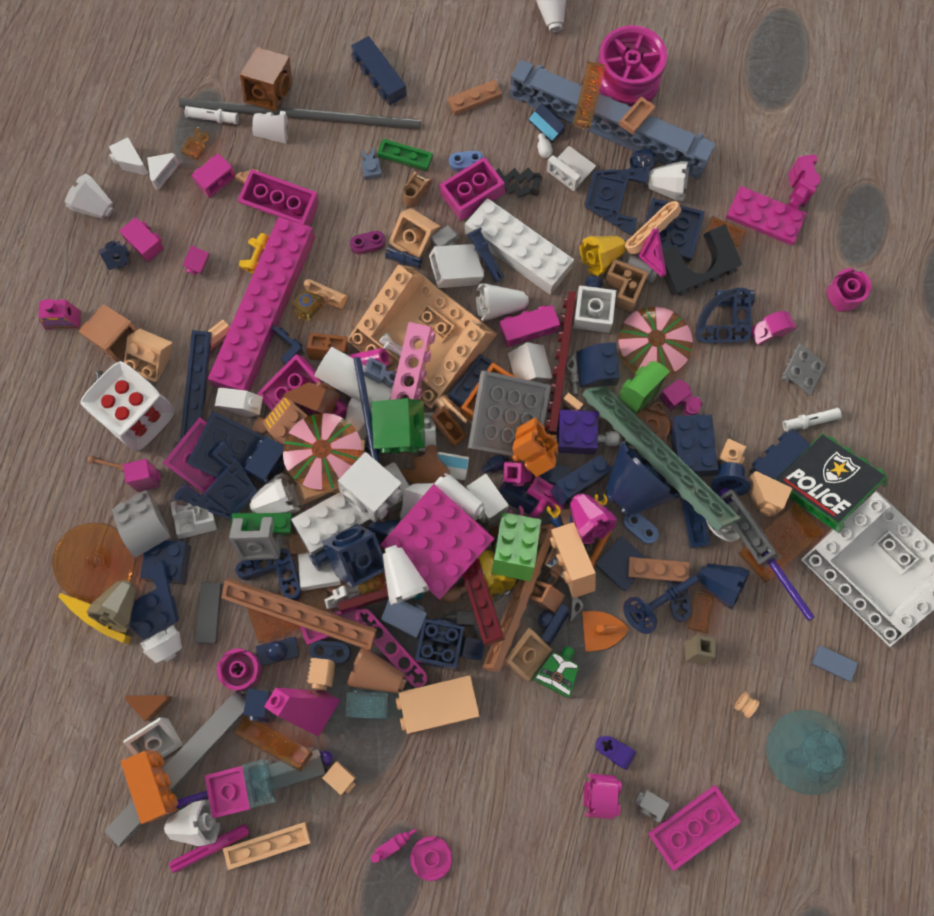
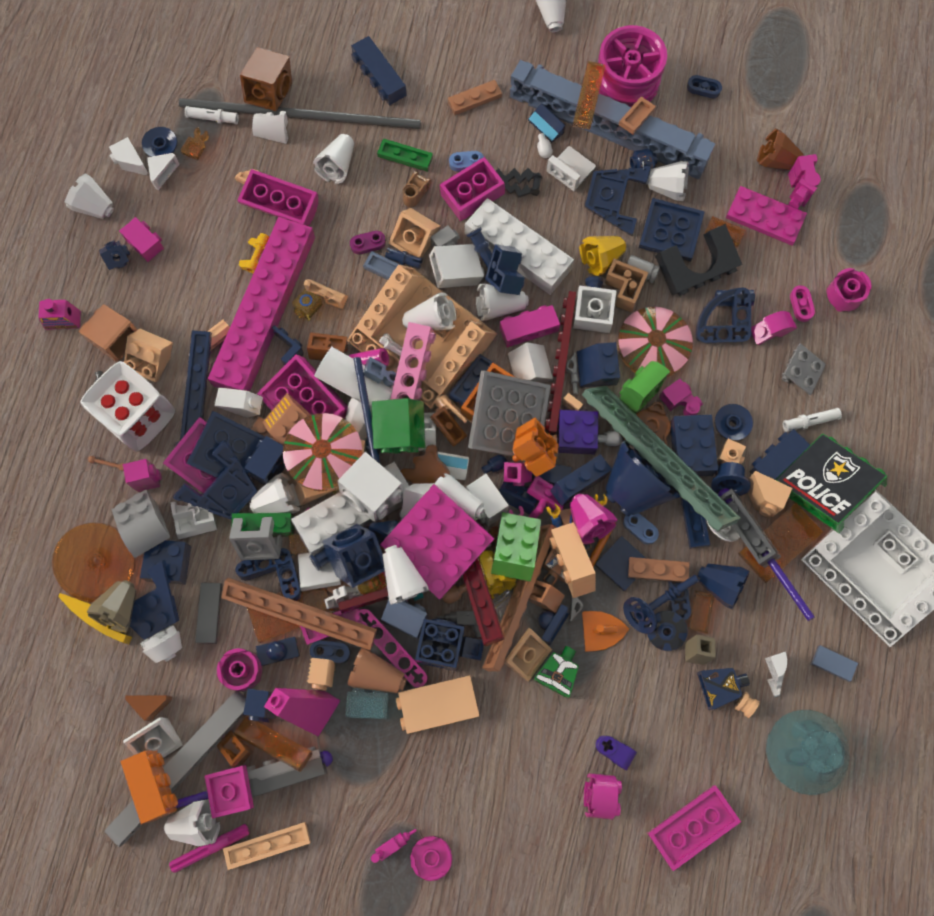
(156, 137): none -> dark blue dish
(196, 260): dark pink brick -> none
(213, 175): dark pink brick -> none
(234, 749): none -> dark orange slope
(258, 783): clear light blue brick -> none
(315, 396): dark orange slope -> none
(335, 159): none -> white cone
(340, 778): light nougat brick -> none
(370, 165): sand blue plate -> none
(380, 265): none -> sand blue tile
(435, 312): none -> white cone
(503, 270): none -> dark blue brick
(651, 804): light grey brick -> none
(653, 254): dark pink tile -> none
(659, 220): light nougat plate -> none
(678, 629): none -> dish
(704, 86): none -> dark blue plate
(721, 686): none -> dark blue torso
(737, 414): none -> dark blue dish
(777, 665): none -> white slope
(778, 152): none -> dark orange cone
(804, 304): none -> dark pink plate

